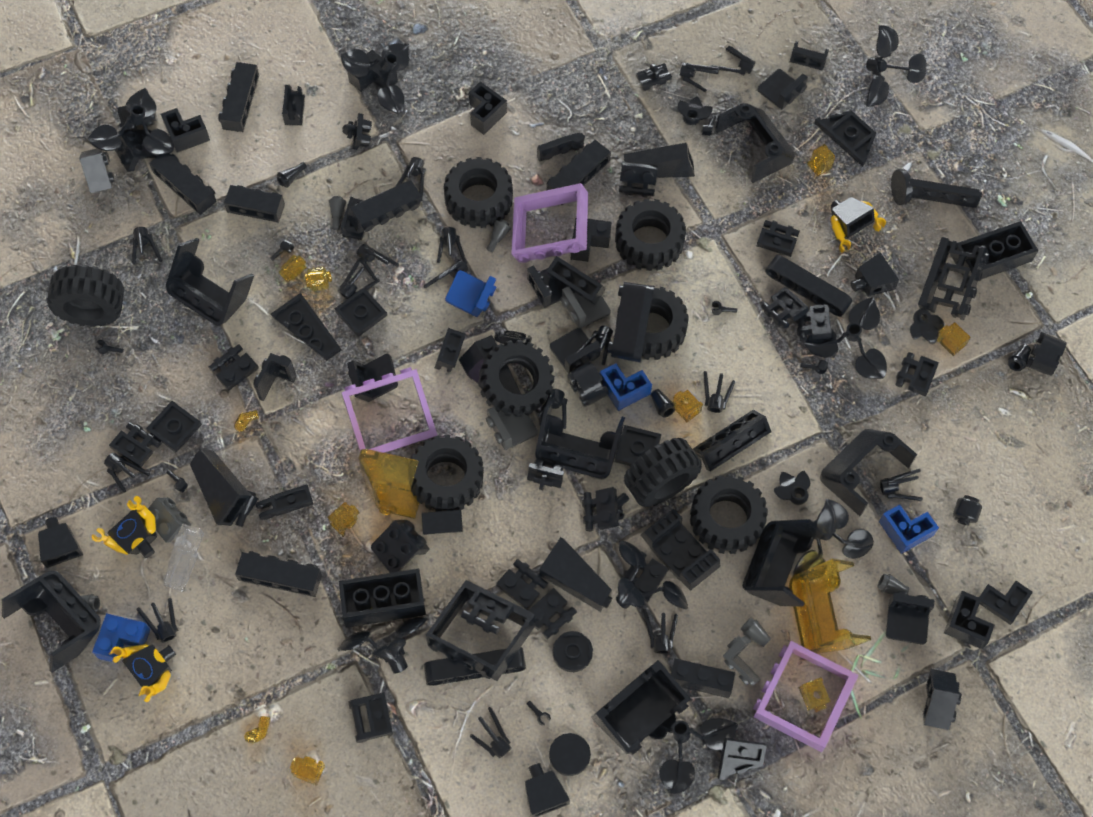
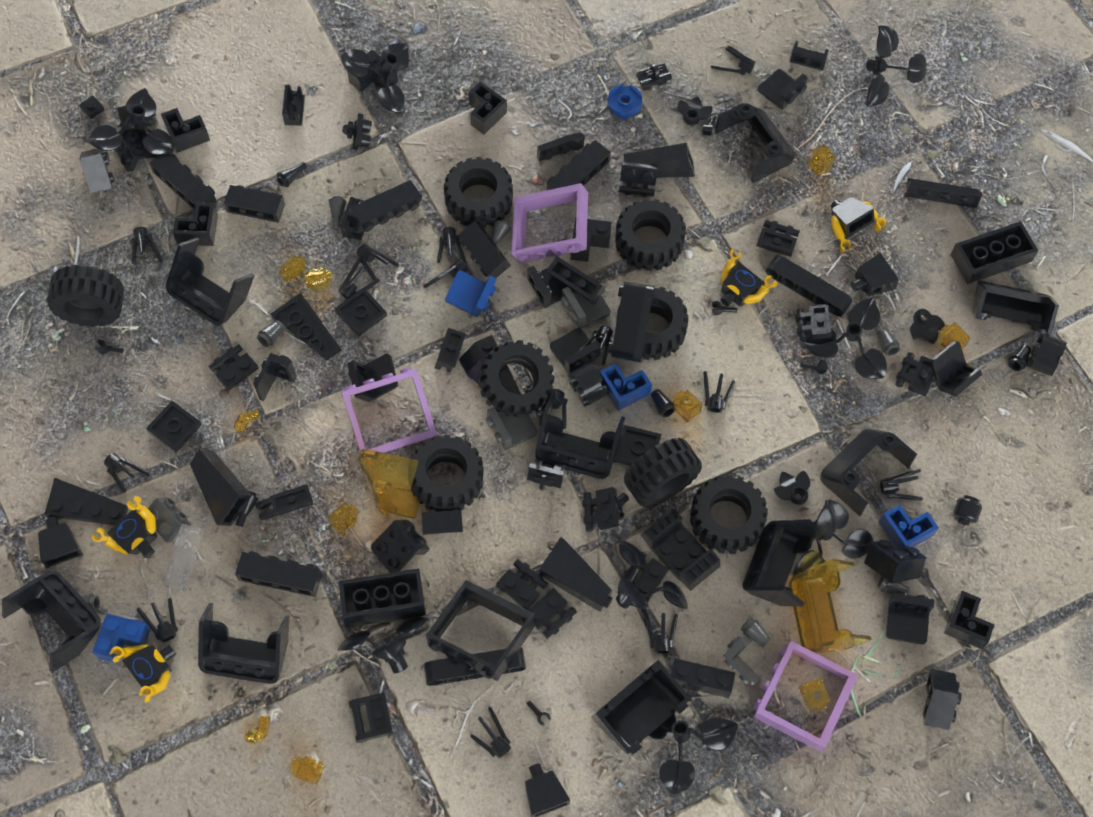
(79, 504): none -> black wing
(91, 107): none -> black plate
(132, 449): black plate -> none
(180, 484): black hand -> none
(201, 226): none -> black brick
(239, 97): black brick -> none
(240, 657): none -> black windscreen
(270, 333): none -> dark grey cone
(285, 246): black hand -> none
(415, 168): black plant -> none
(483, 250): none -> black brick
(489, 605): black plate -> none
(511, 335): black tile -> none
(569, 754): black tile -> none
(572, 651): black tile -> none
(622, 109): none -> blue plate
(689, 70): black plant -> none
(733, 441): black fence -> none
(740, 756): wing -> none
(741, 284): none -> torso
(789, 304): black plate -> none
(849, 133): black wing -> none
(888, 342): none -> dark grey cone
(893, 563): none -> black brick
(900, 187): black tile -> none
(939, 272): black fence -> none
(952, 371): none -> black bracket
(1005, 606): black plate -> none
(1016, 305): none -> black windscreen

